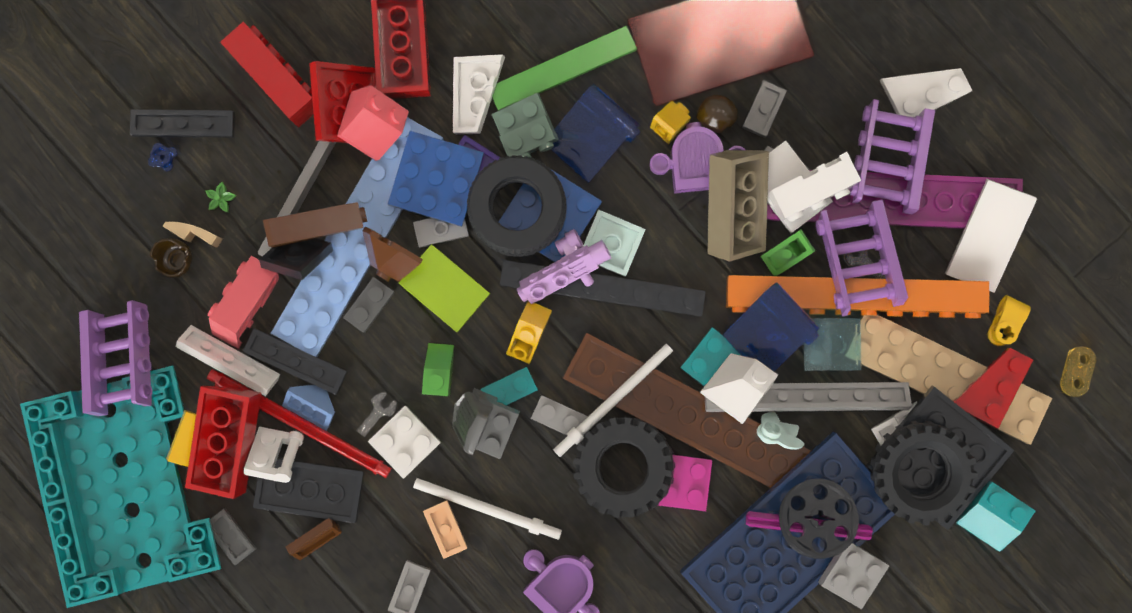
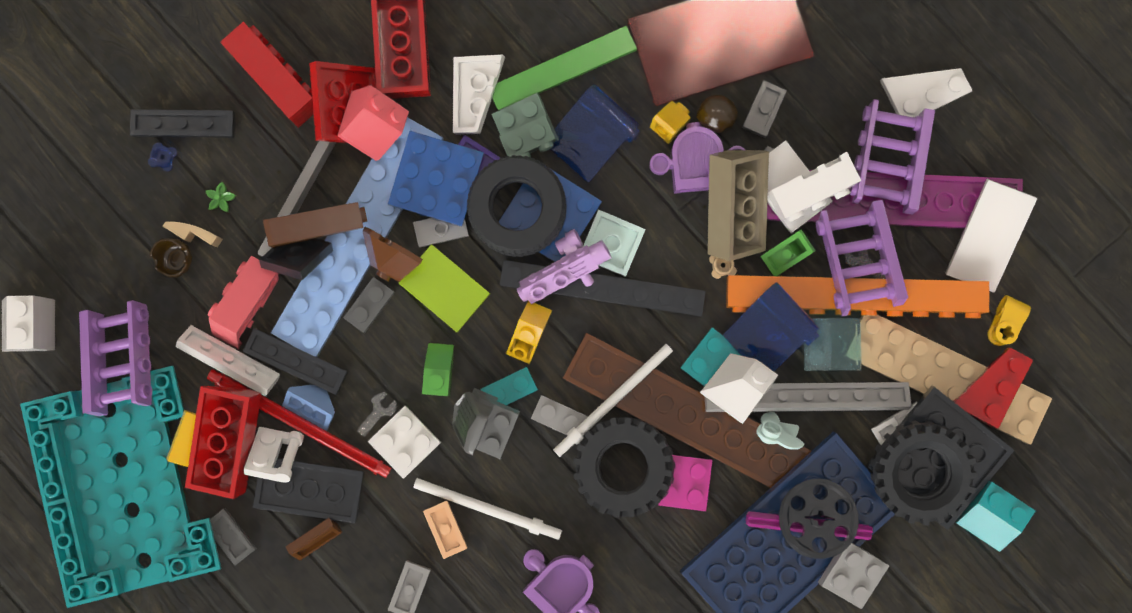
(28, 323): none -> white slope
(718, 271): none -> tan plate
(1076, 370): clear yellow plate -> none

